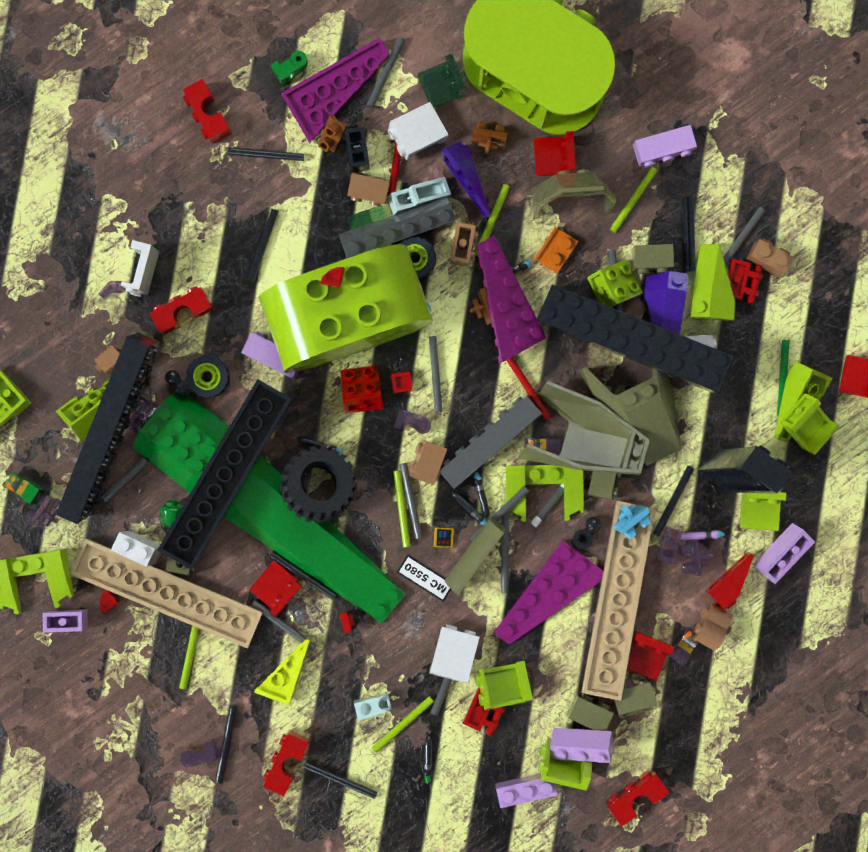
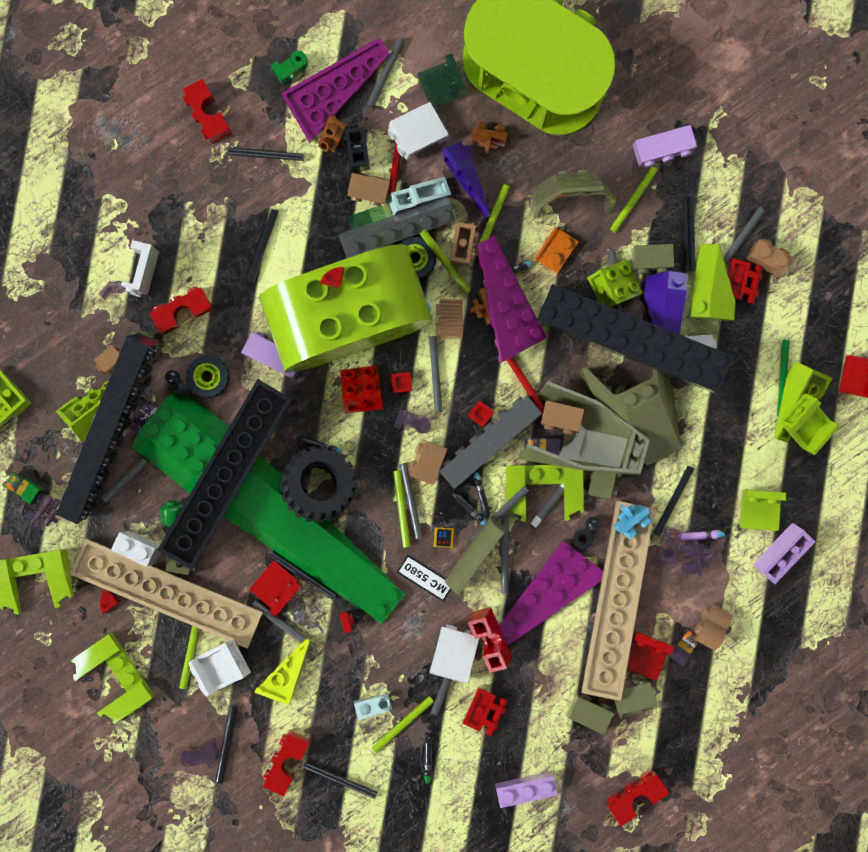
(65, 620): lavender brick -> none
(112, 652): none -> lime wedge
(219, 667): none -> white panel
(444, 260): none -> lime bar
(450, 319): none -> medium nougat brick
(480, 413): none -> red plate
(496, 651): none -> red arch
(503, 685): lime panel -> none
(554, 154): red bracket -> none
(562, 417): none -> medium nougat brick
(564, 772): lime panel -> none
(581, 745): lavender brick -> none
(729, 585): red slope -> none
(746, 470): black brick -> none

